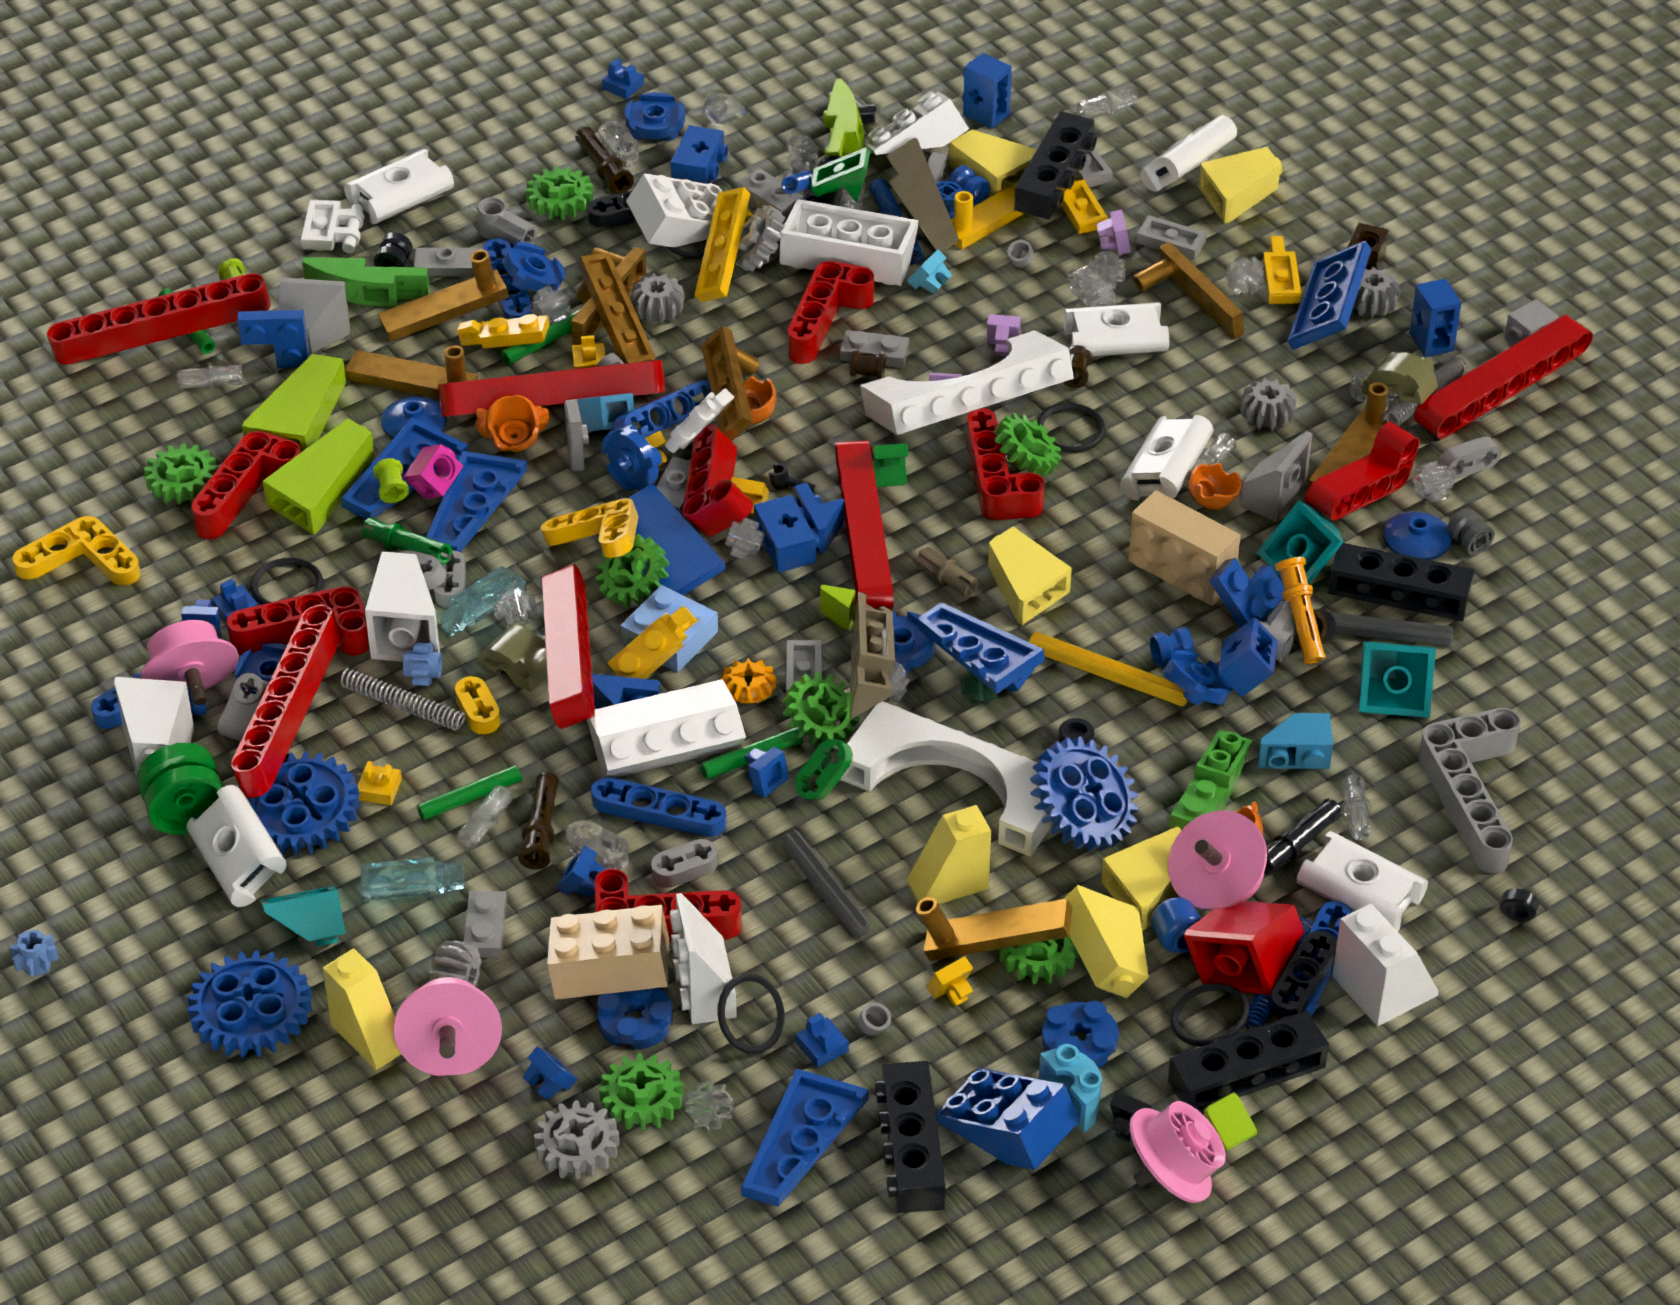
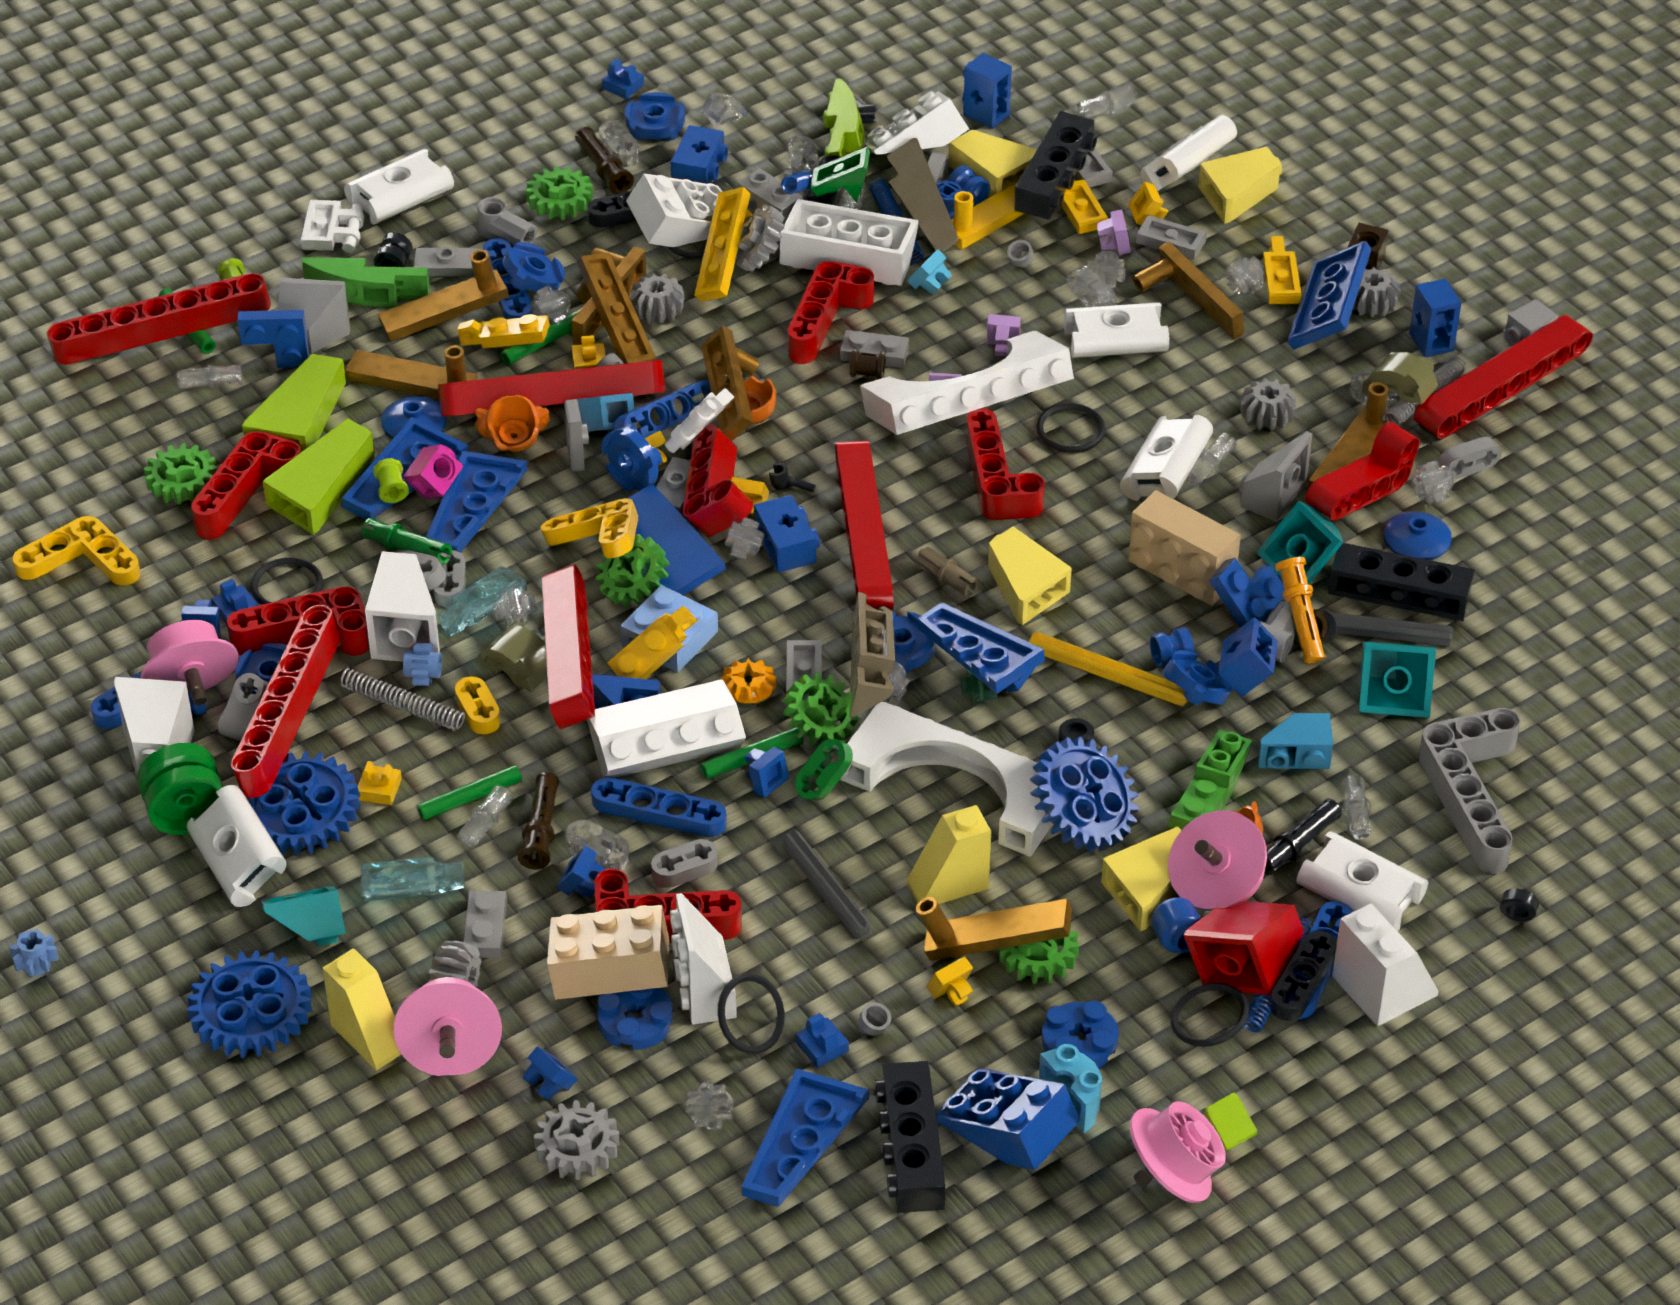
(641, 1091): bright green gear -> none
(824, 517): blue slope -> none
(837, 604): lime slope -> none
(890, 464): green slope -> none
(1027, 444): bright green gear -> none
(1083, 360): dark brown bush -> none
(1108, 940): light yellow slope -> none
(1123, 1108): black tile -> none
(1146, 203): none -> yellow tile
(1213, 486): orange hair -> none
(1248, 1061): black brick -> none
(1468, 529): dark grey wheel -> none

